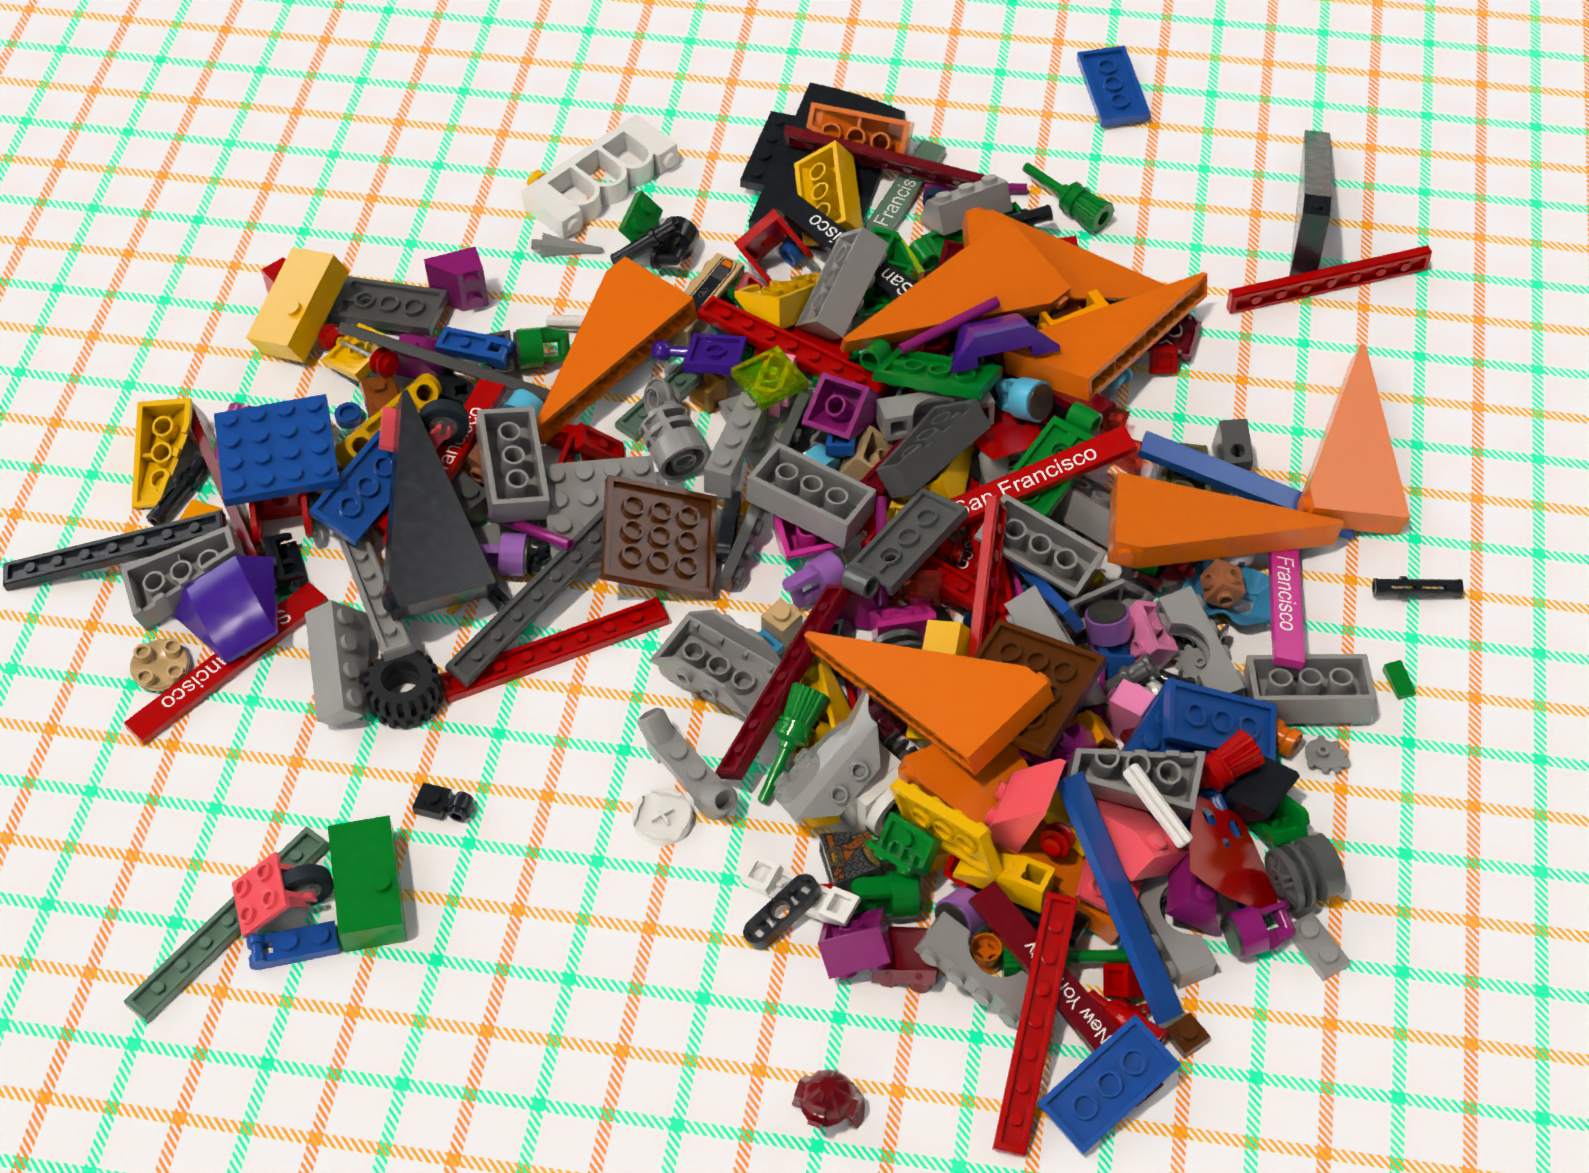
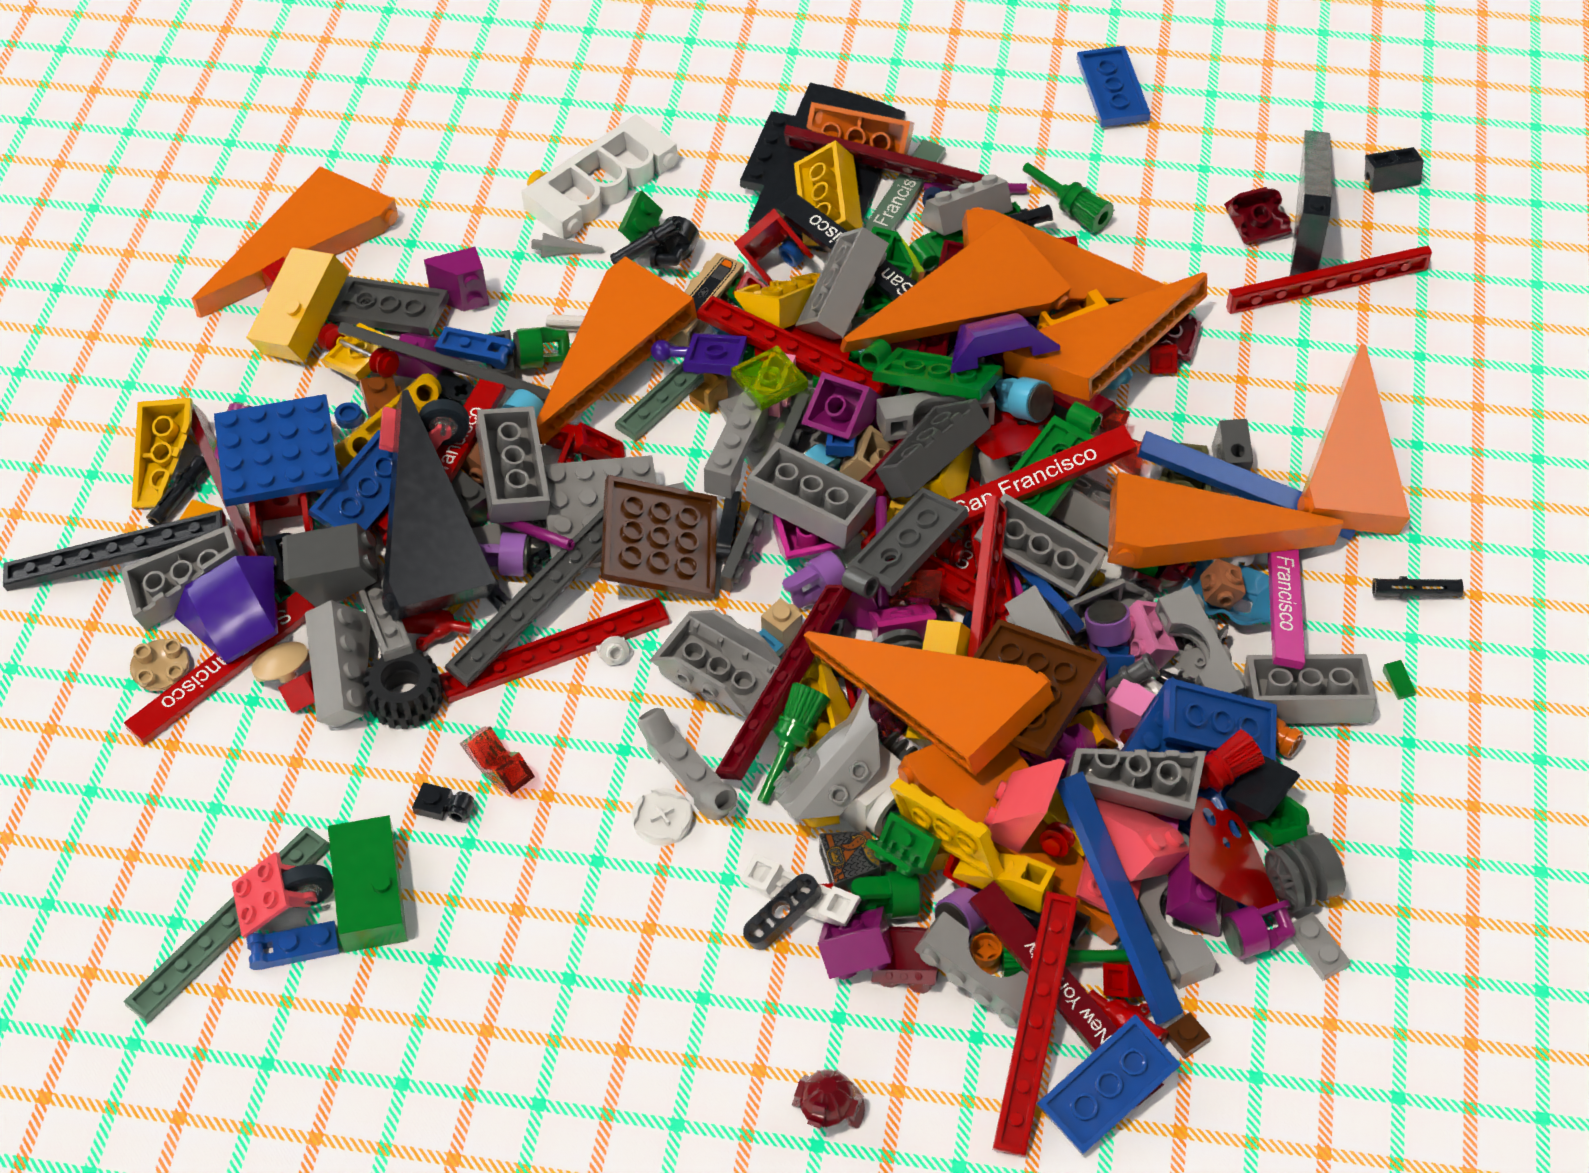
(280, 662): none -> tan dish
(298, 692): none -> red panel
(320, 216): none -> orange slope
(329, 562): none -> dark grey slope
(435, 625): none -> red piece
(501, 767): none -> clear red brick
(613, 650): none -> white plate
(670, 432): light grey cylinder -> none
(949, 325): magenta piece -> none
(1157, 805): white axle -> none
(1258, 215): none -> dark red slope
(1326, 755): light grey piece -> none
(1393, 169): none -> black hinge

